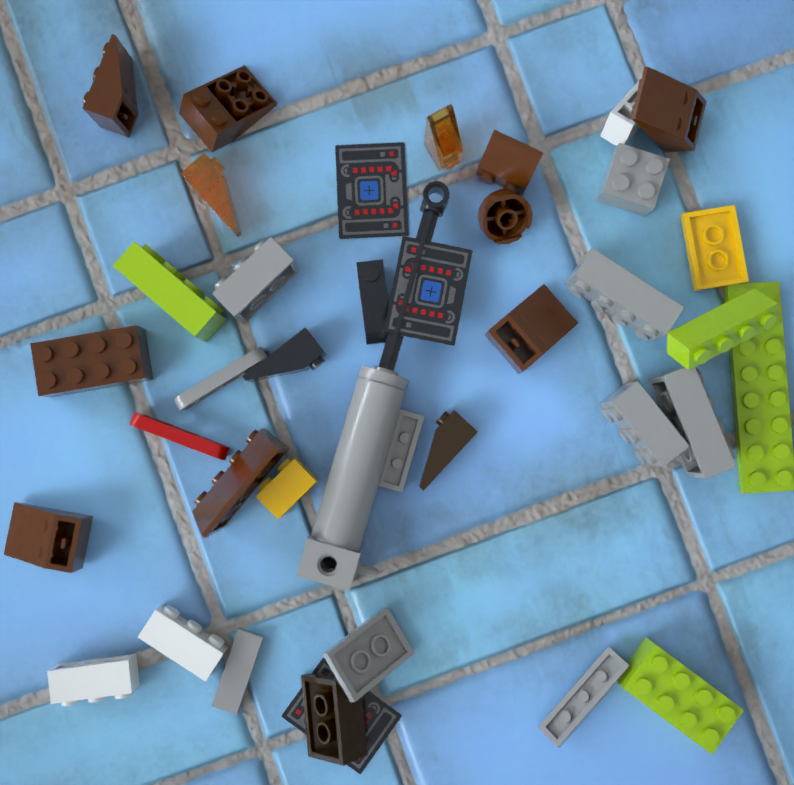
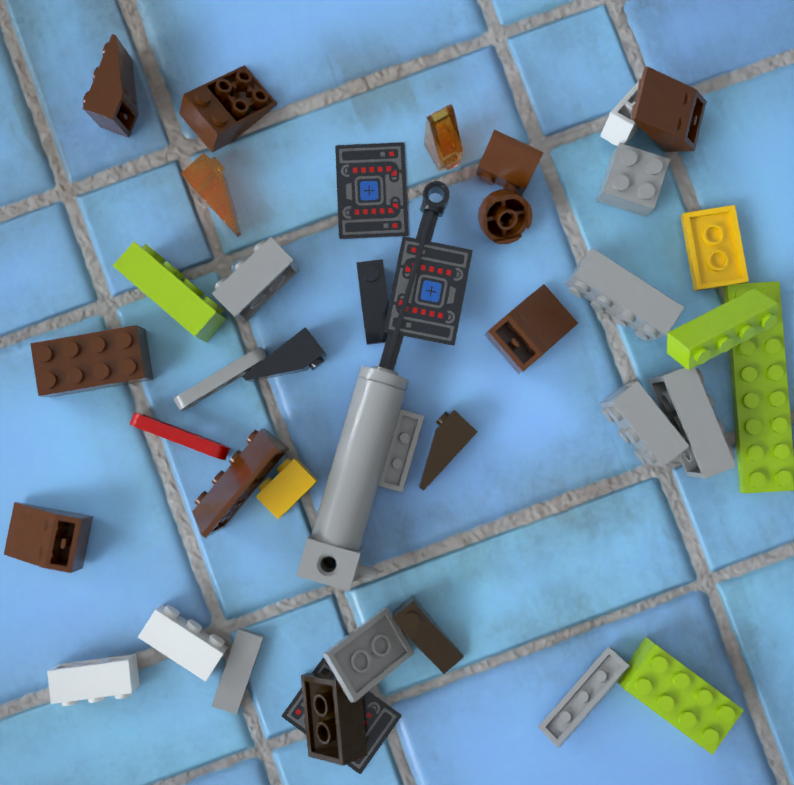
(426, 634): none -> dark brown slope

